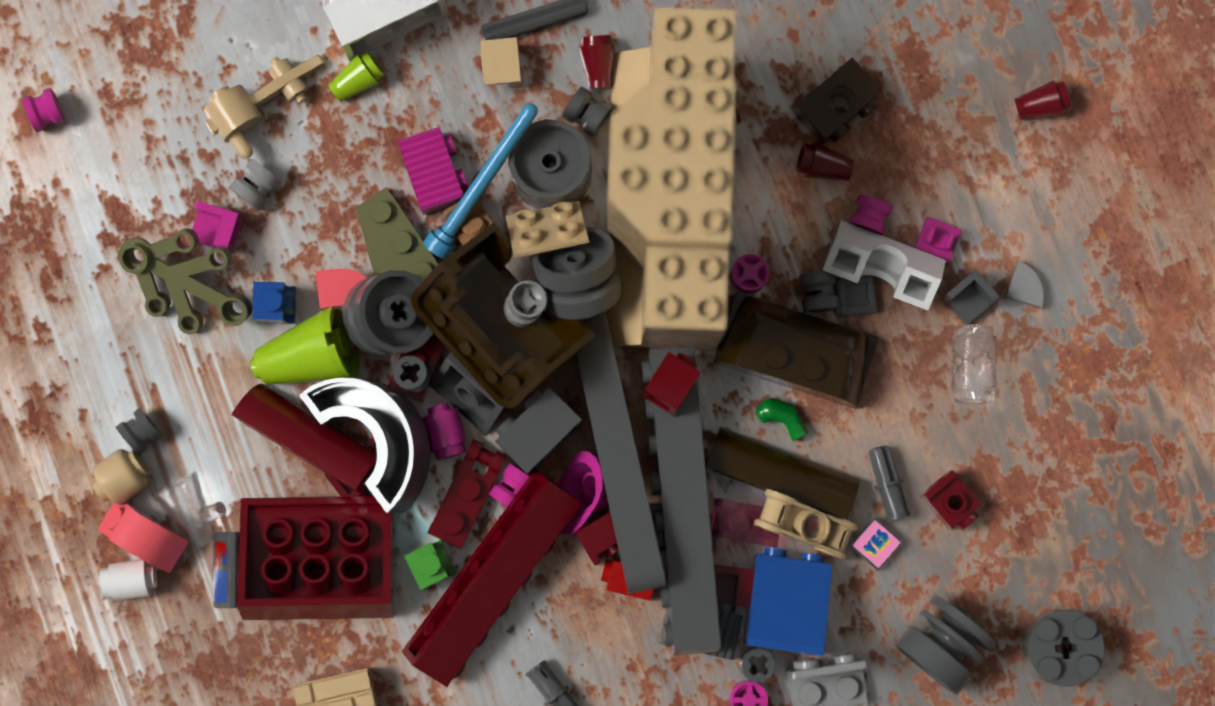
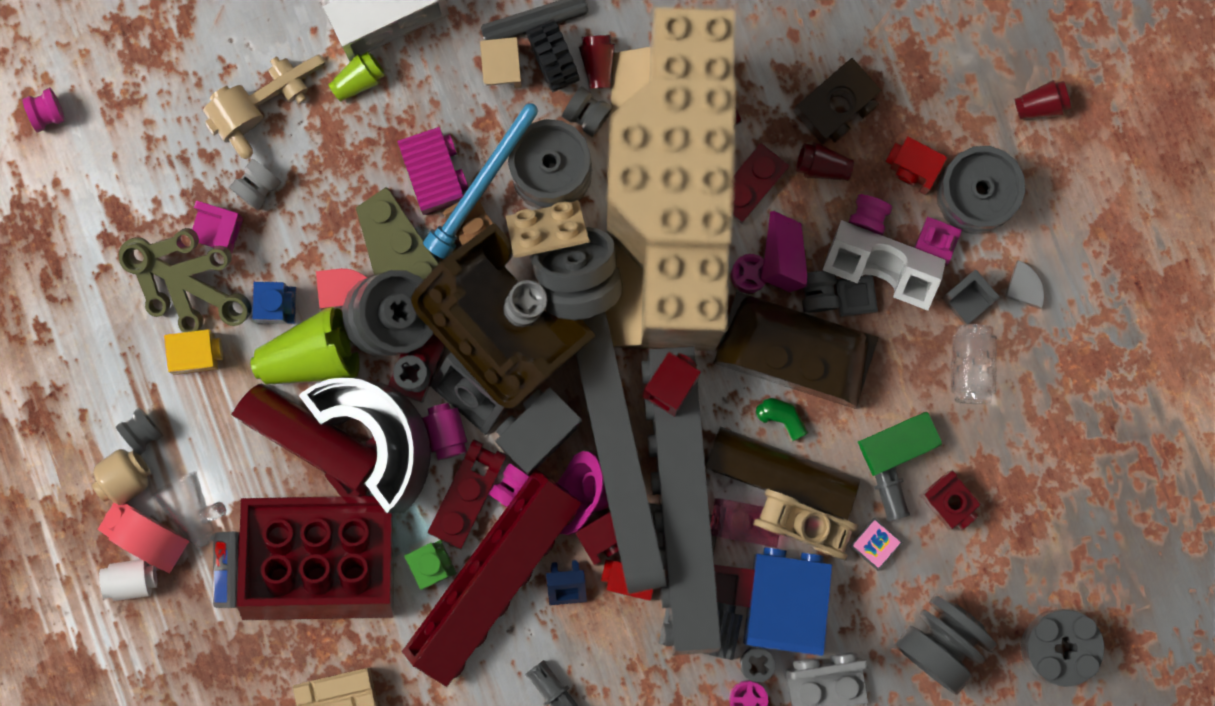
(192, 352): none -> yellow brick
(553, 55): none -> black tyre
(566, 586): none -> dark blue tile
(754, 181): none -> dark red plate
(785, 254): none -> dark pink slope
(900, 443): none -> green slope
(915, 163): none -> red brick
(996, 173): none -> dark grey wheel

